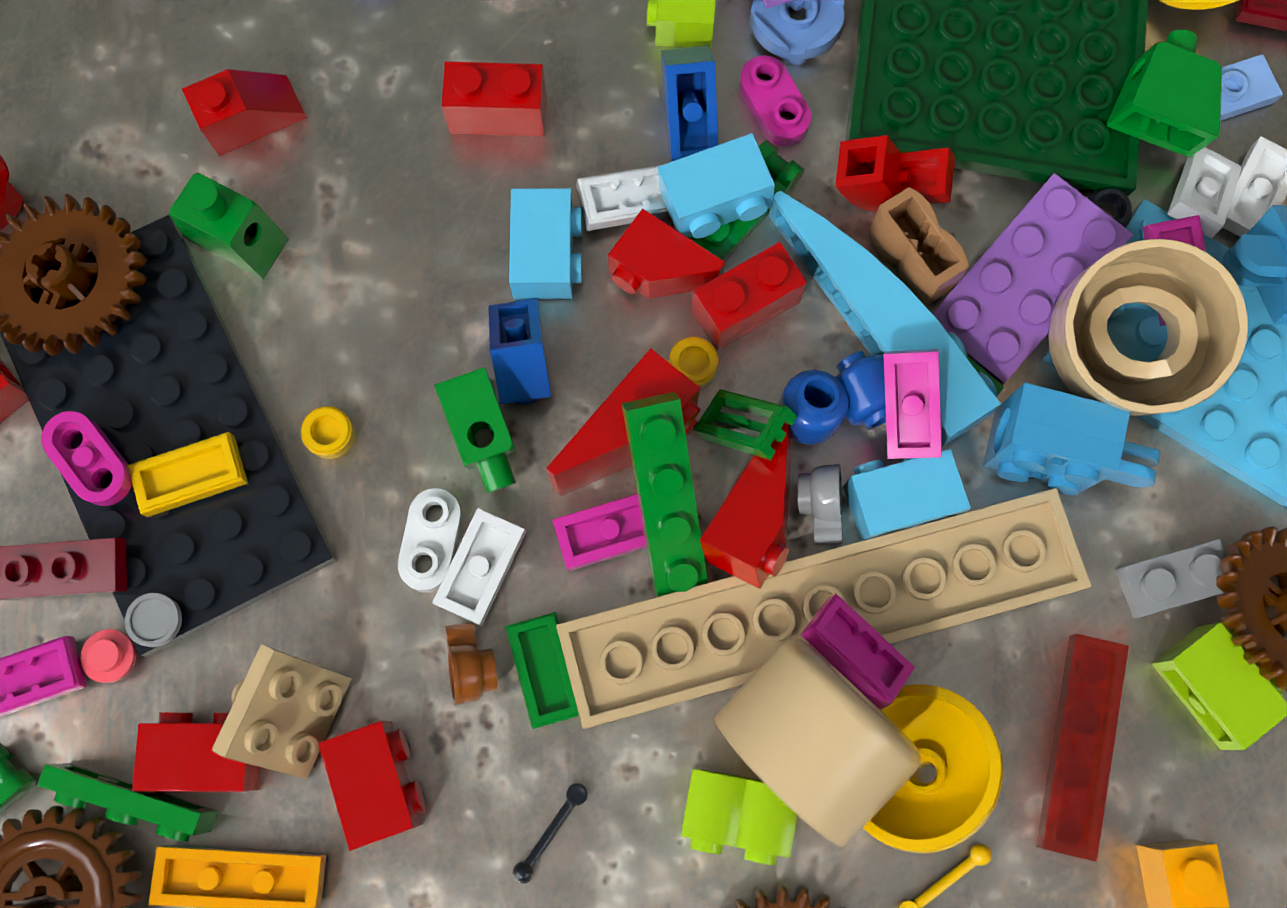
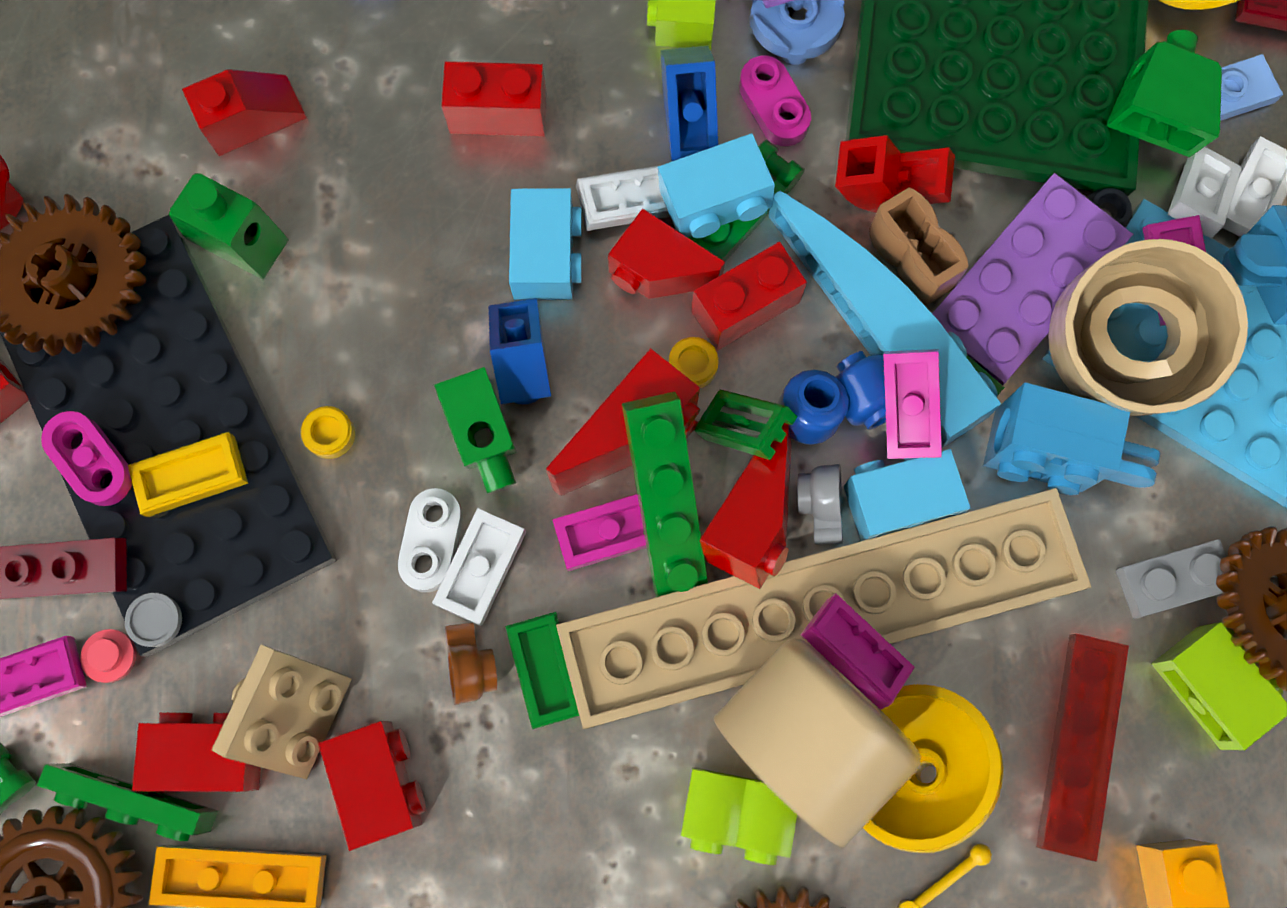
(523, 871): black hinge -> none

